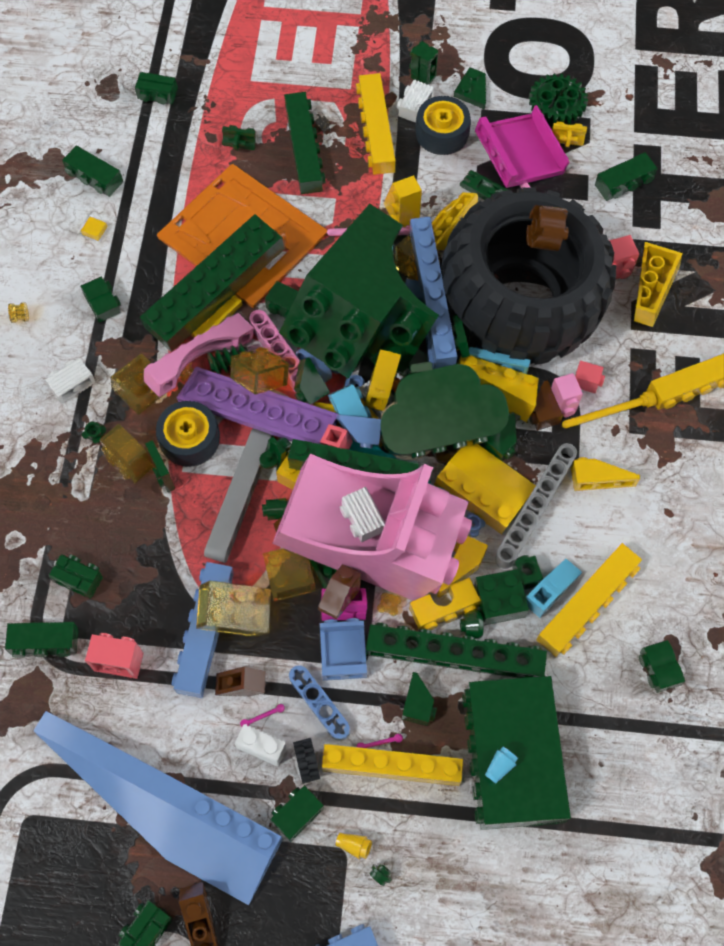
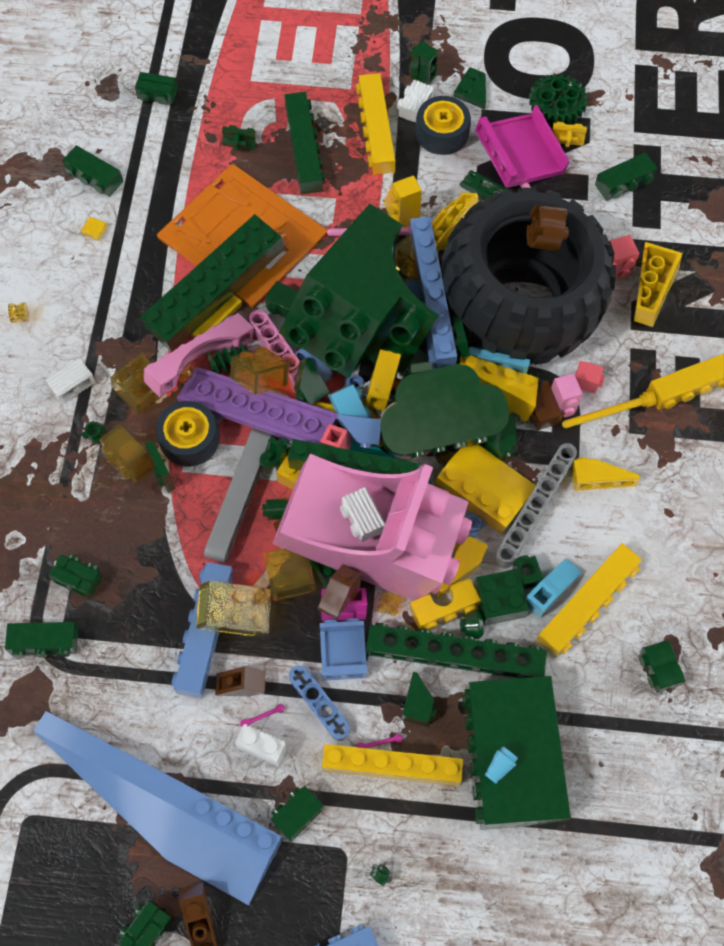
(100, 298): dark green brick -> none
(114, 655): coral brick -> none
(306, 760): black tyre -> none
(356, 845): yellow cone -> none

